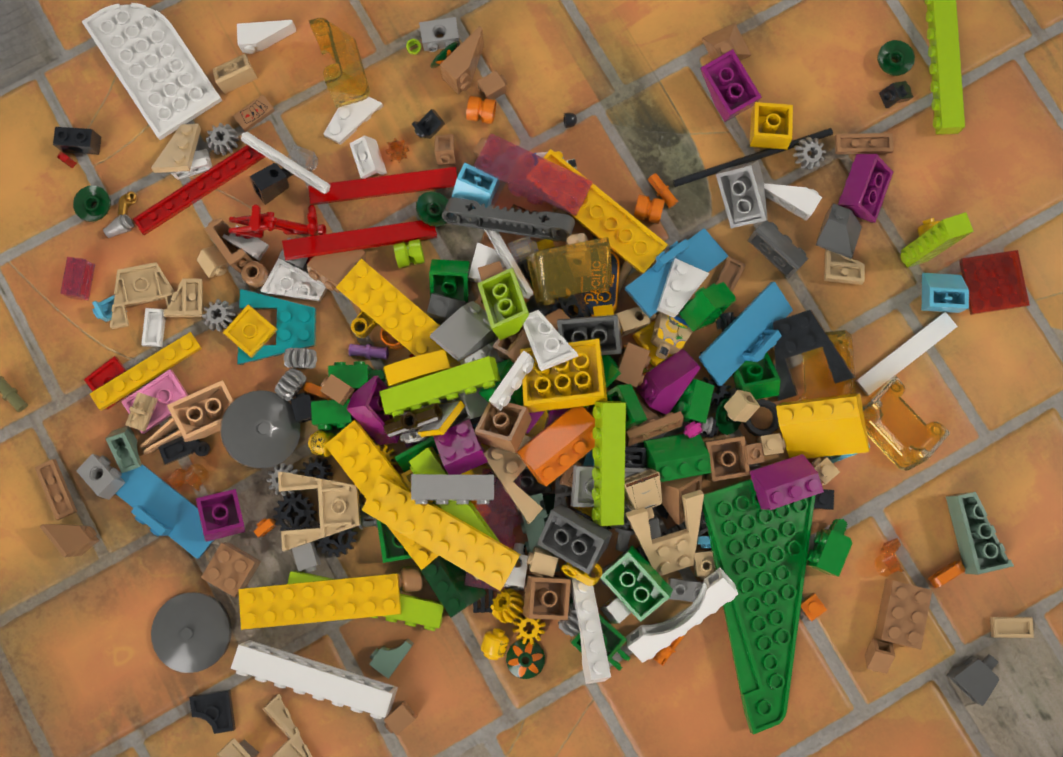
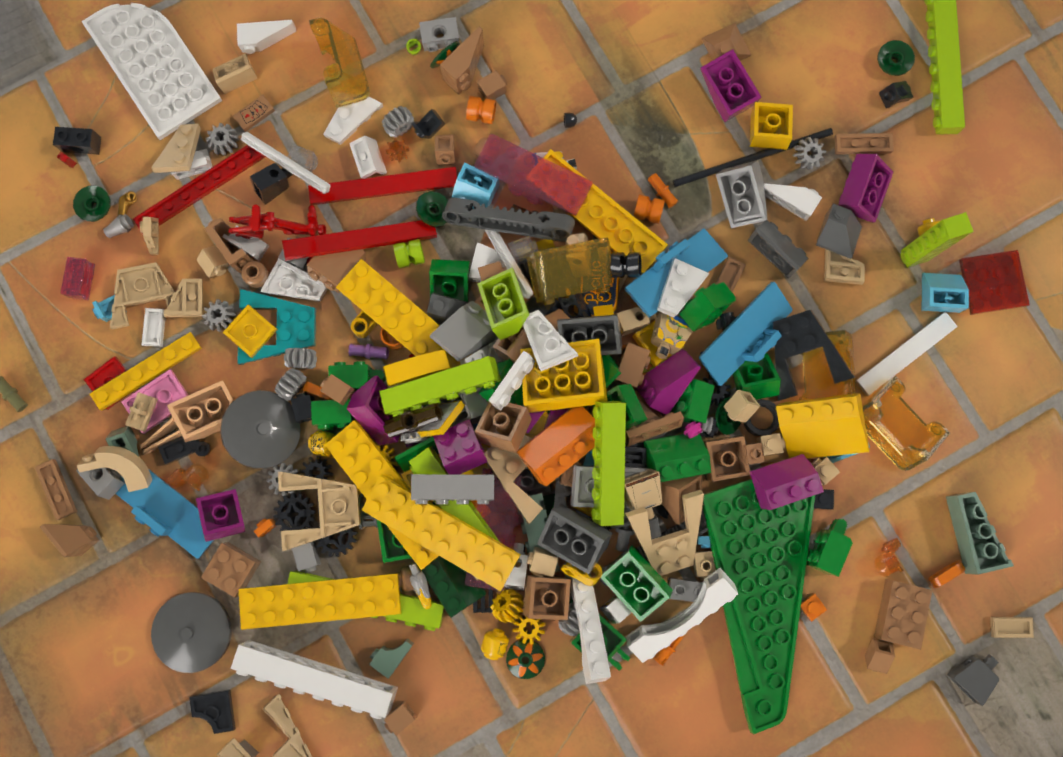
(121, 460): none -> tan arch
(150, 231): none -> tan wing
(397, 121): none -> light grey gear
(420, 585): none -> light grey piece
(626, 265): none -> black wheel

